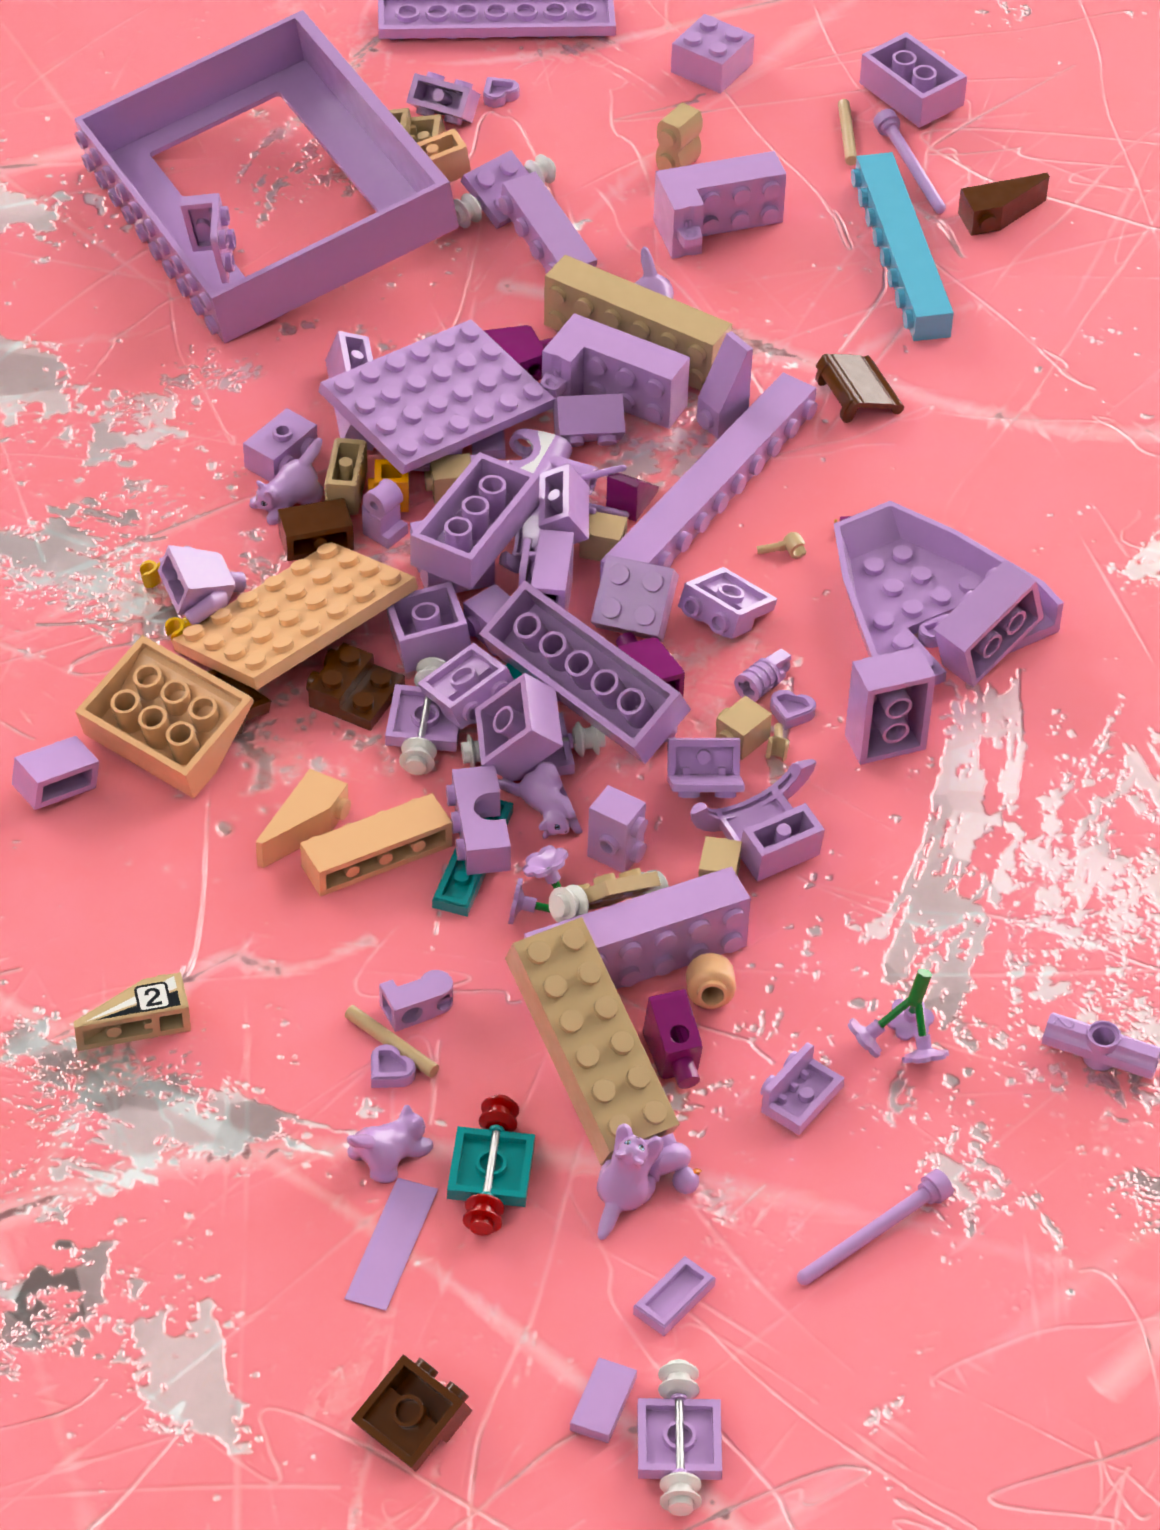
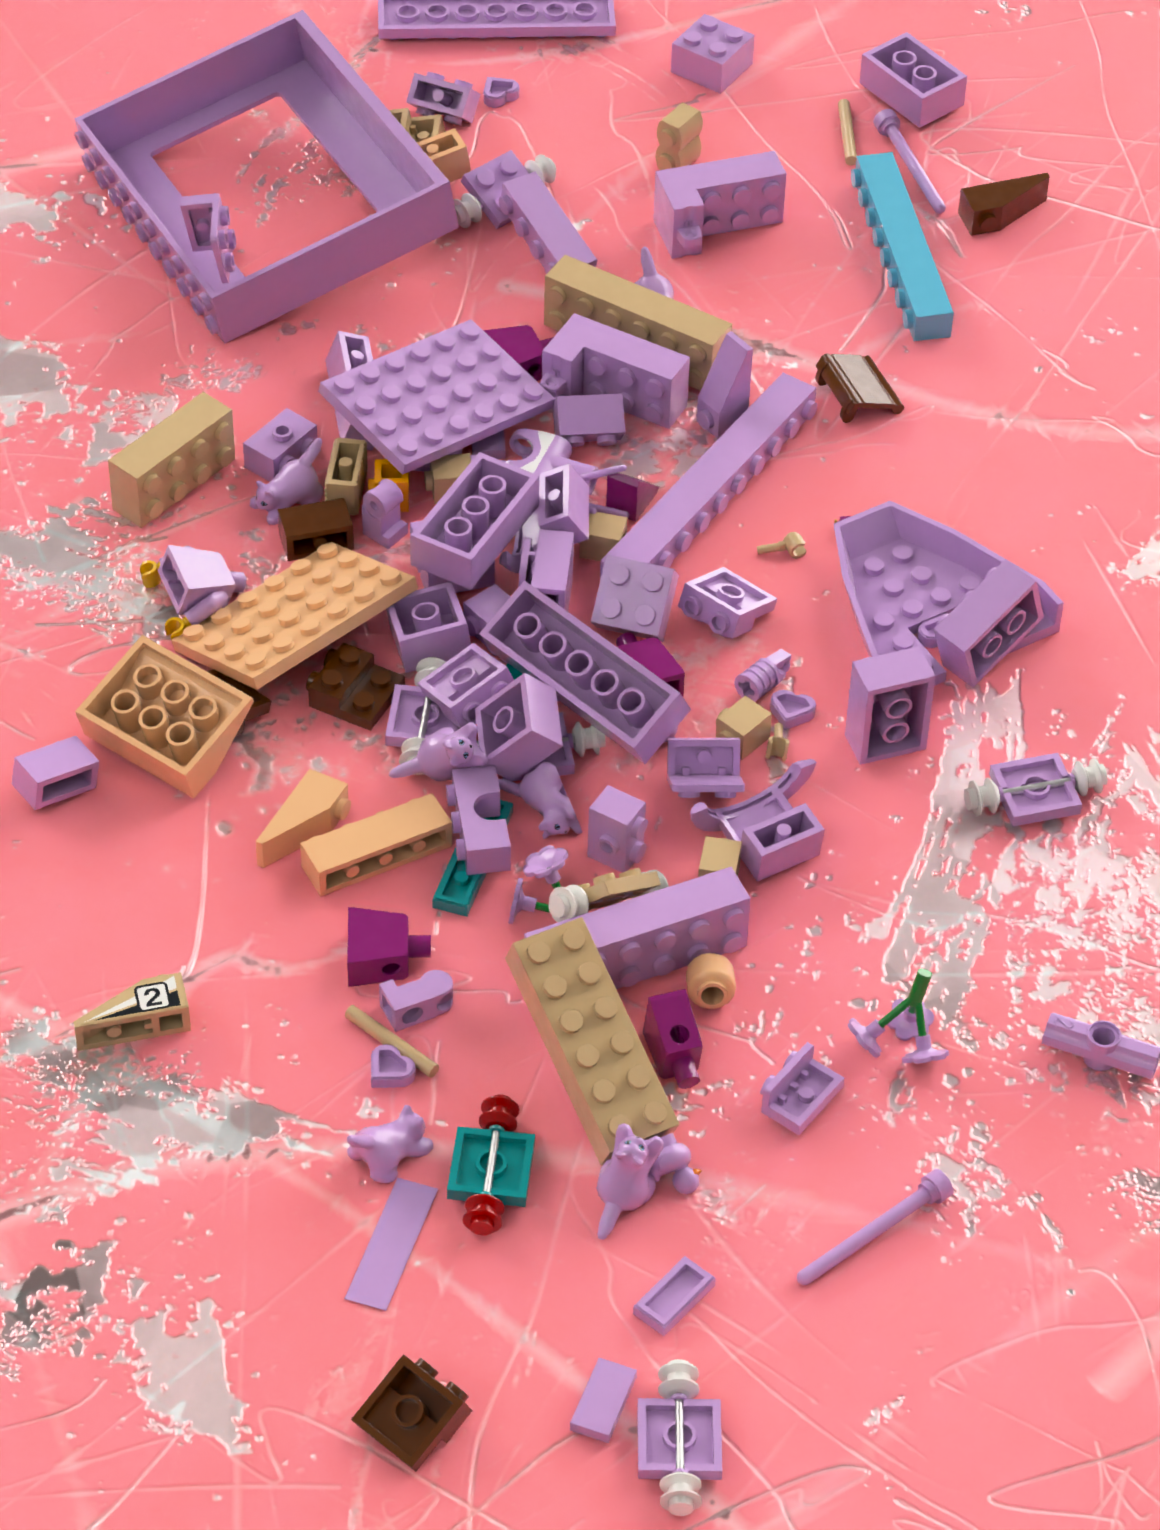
(172, 459): none -> tan brick
(381, 946): none -> magenta torso
(444, 752): none -> lavender animal
(1035, 788): none -> lavender plate

